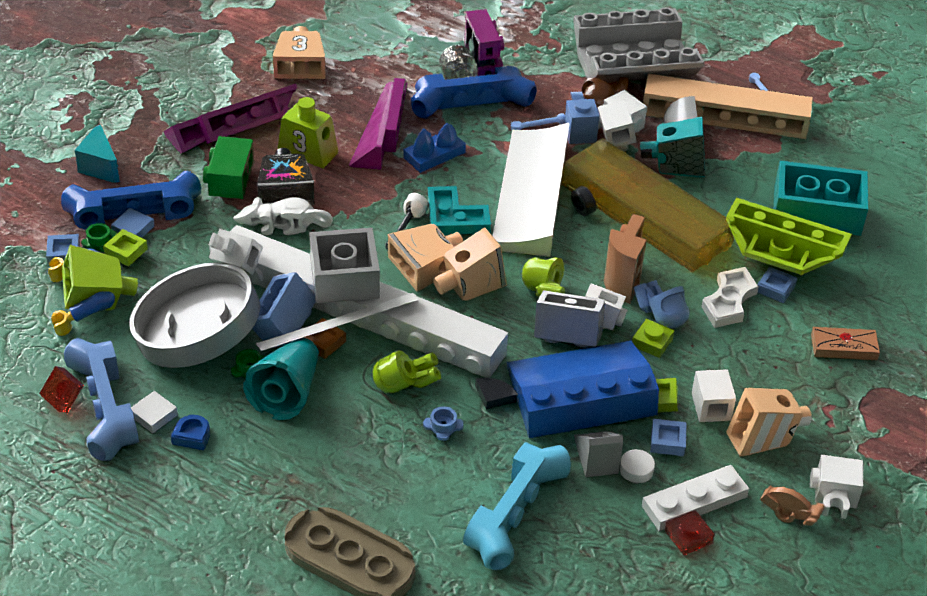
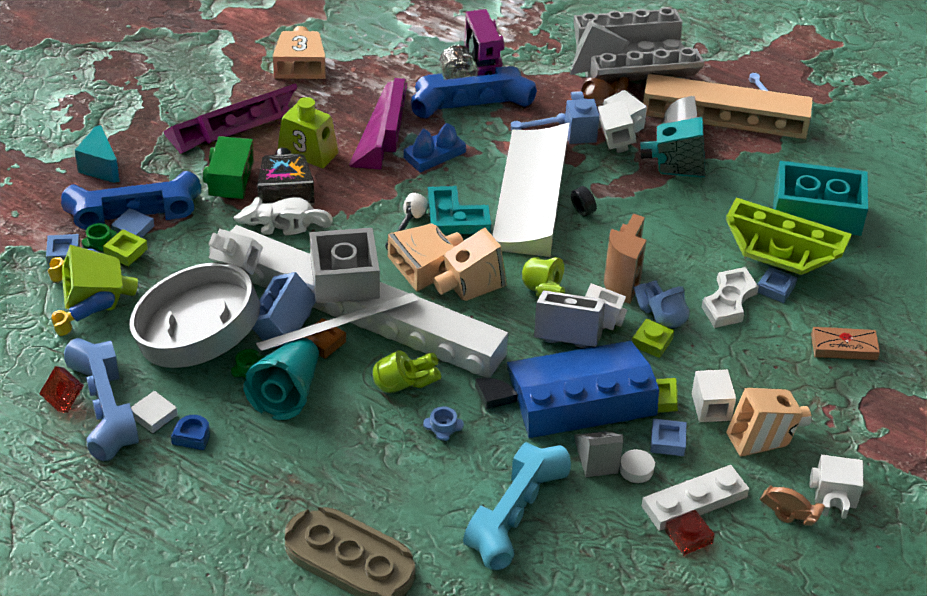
(595, 42): none -> light grey slope
(673, 218): clear yellow brick -> none

